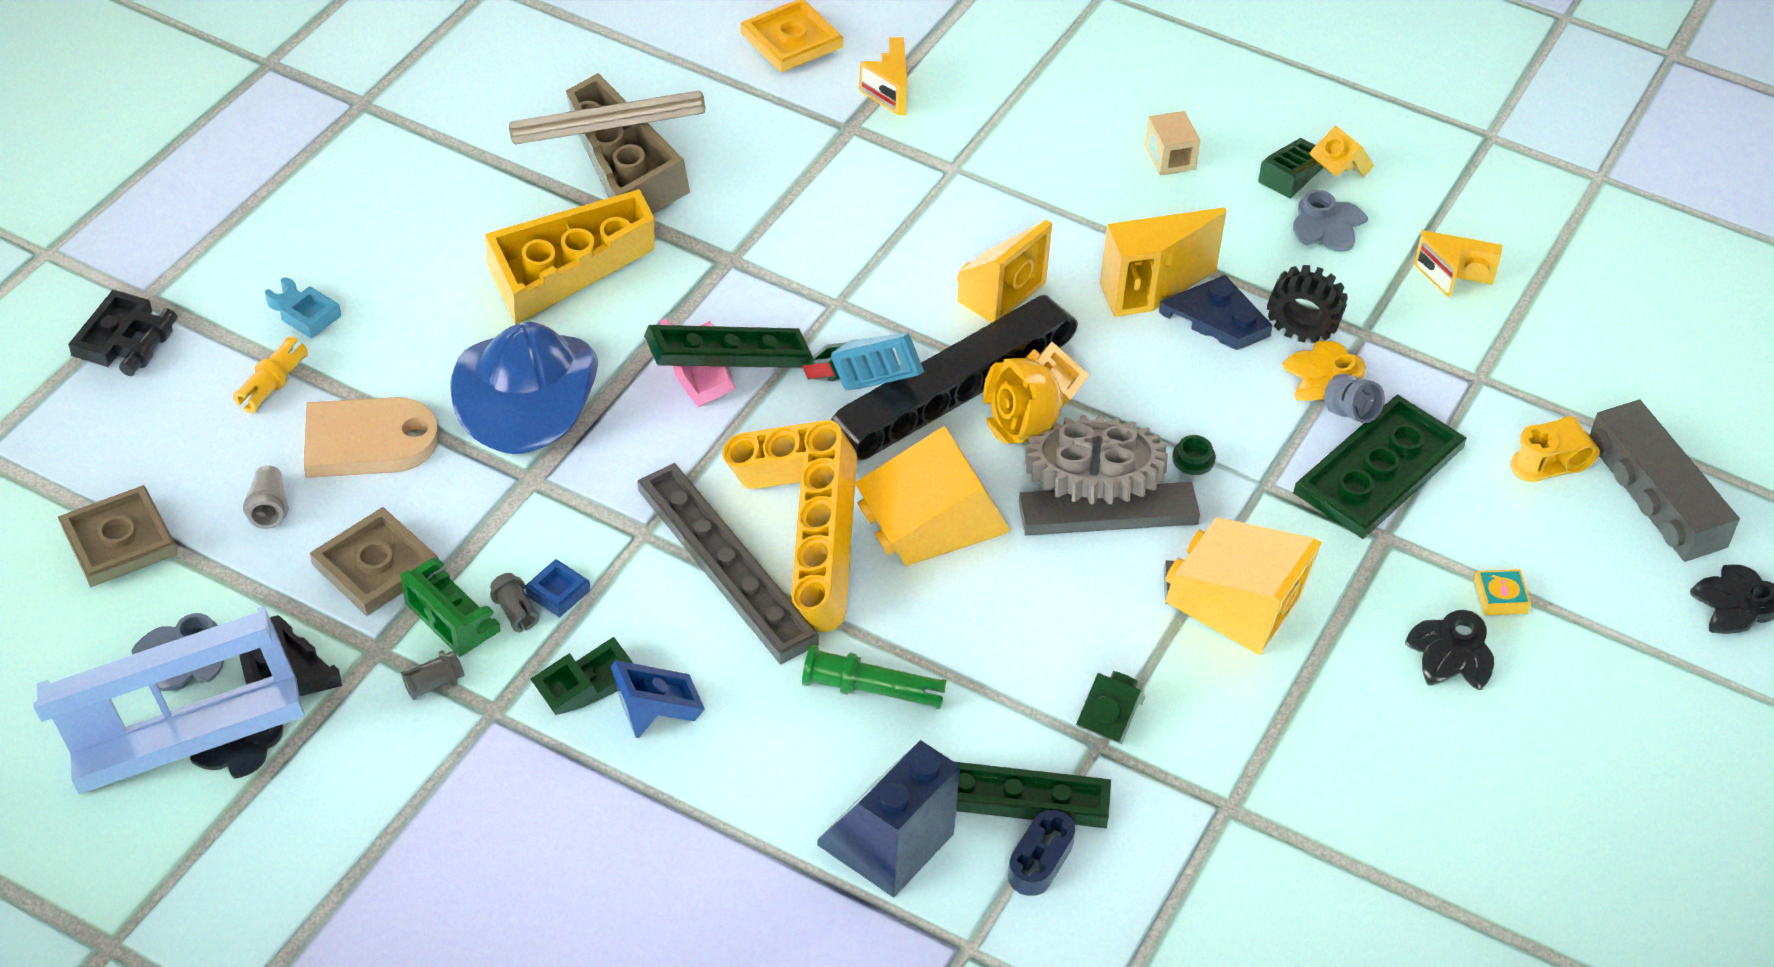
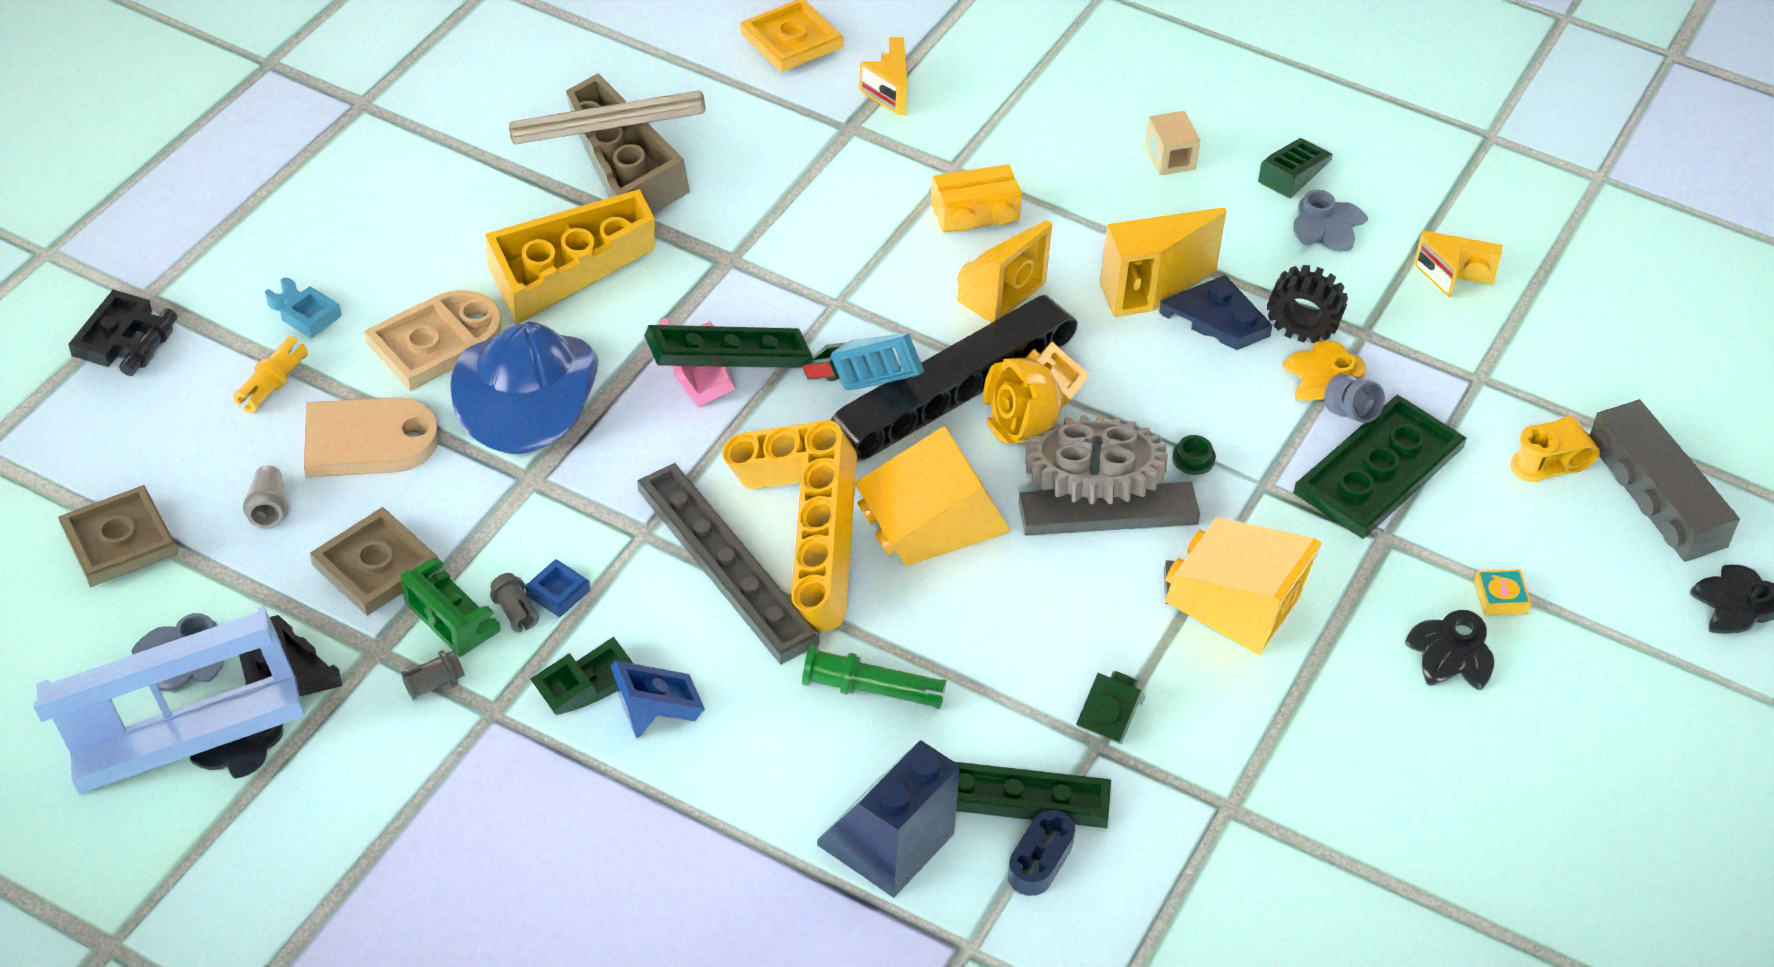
(433, 335): none -> tan tile
(976, 198): none -> yellow brick
(1340, 153): yellow bracket -> none

